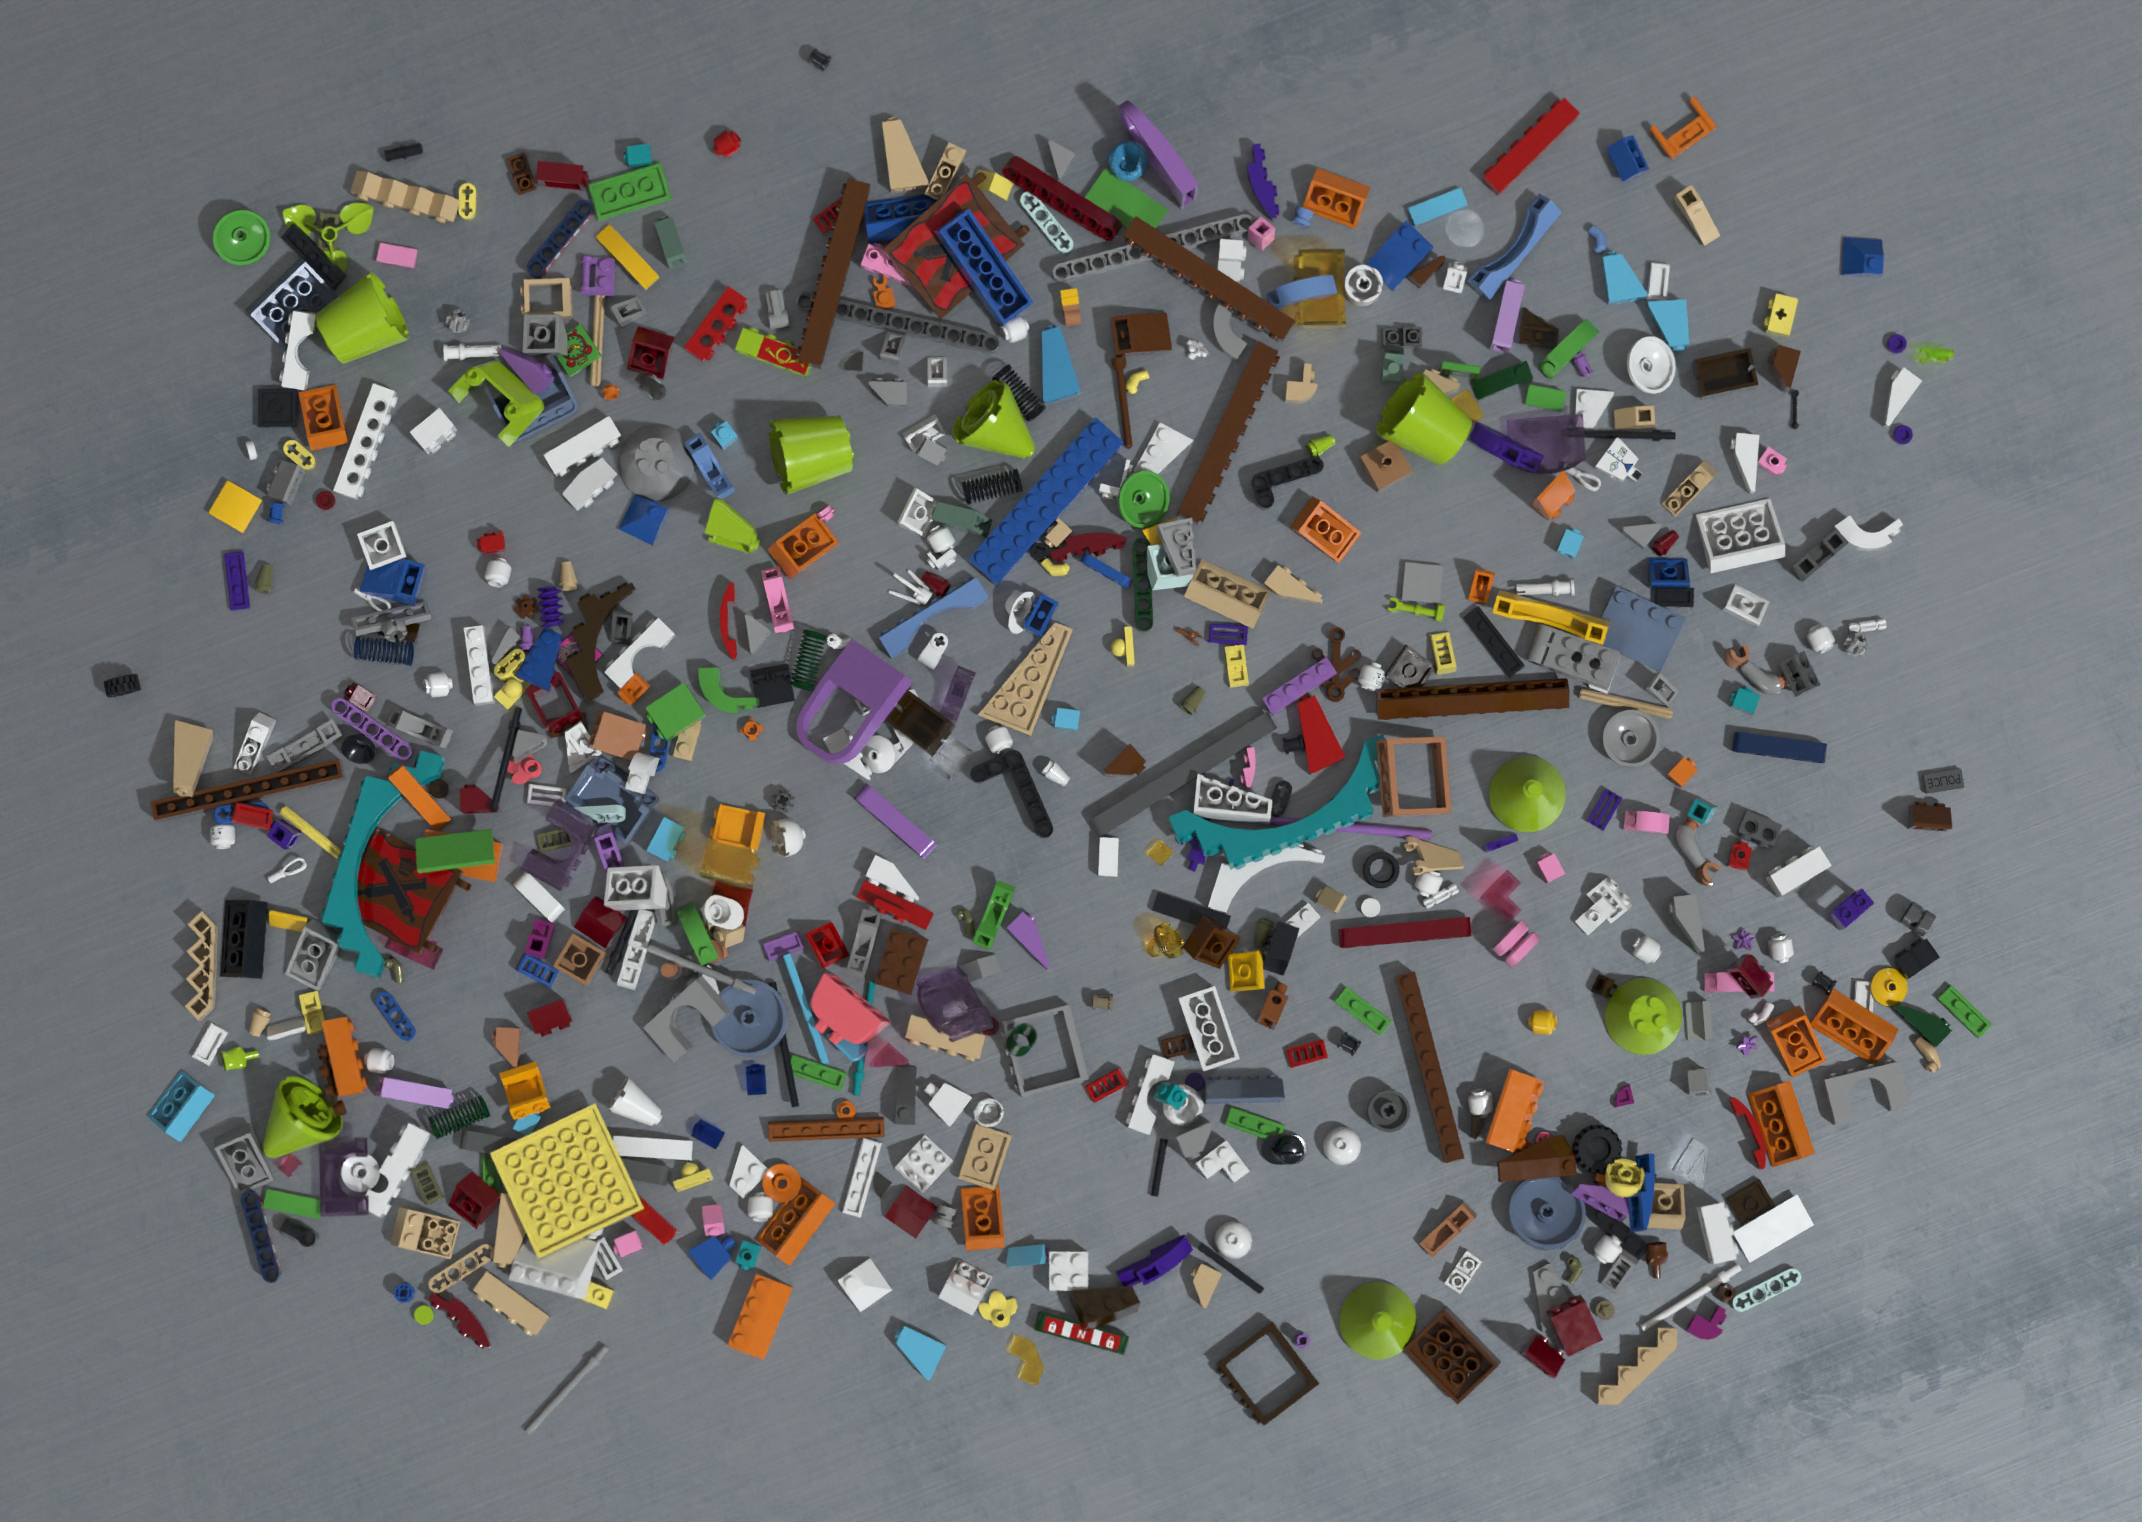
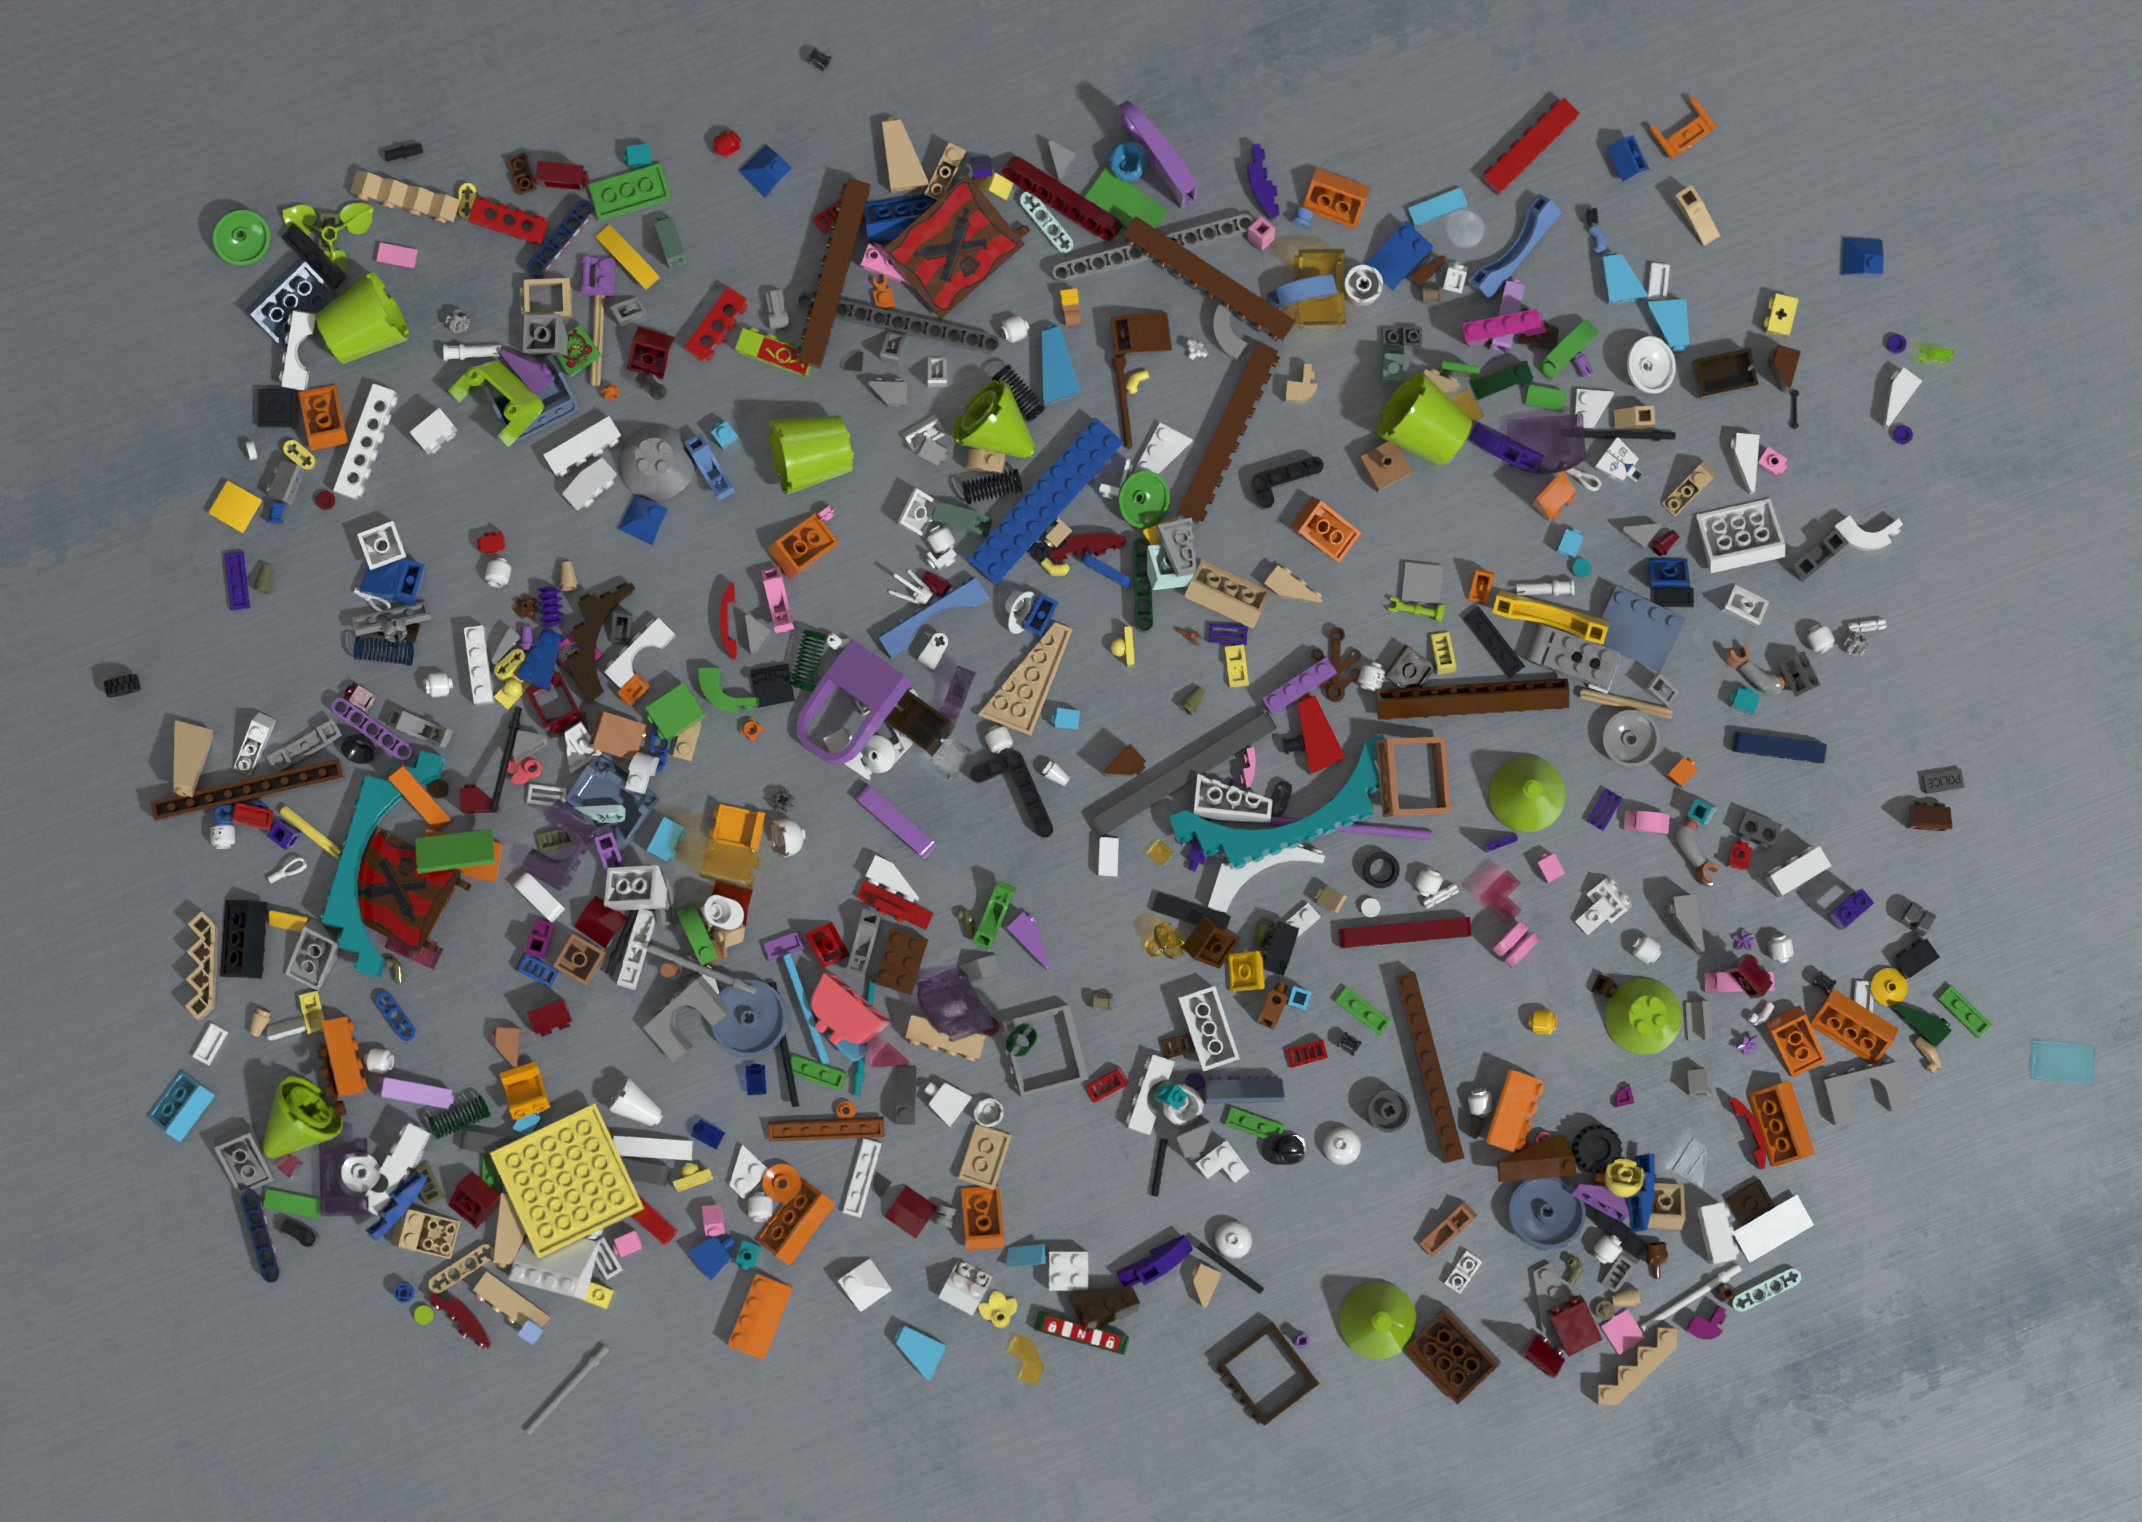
(237, 1058): lime piece -> none
(401, 1199): none -> blue slope
(478, 218): none -> red brick
(531, 1332): none -> medium blue slope
(730, 528): lime windscreen -> none
(766, 171): none -> blue slope
(923, 1164): white bracket -> none
(981, 166): none -> tile
(983, 266): blue brick -> none
(983, 461): none -> tan brick
(1230, 257): white brick -> none
(1299, 998): none -> medium azure brick
(1320, 445): lime cone -> none
(1431, 294): none -> dark tan bush
(1432, 856): tan flag -> none
(1481, 331): none -> dark pink arch
(1581, 568): none -> teal tile
(1592, 216): none -> black bush
(1623, 1331): none -> bright pink piece
(1627, 1298): none -> tan cone
(2062, 1063): none -> clear light blue piece

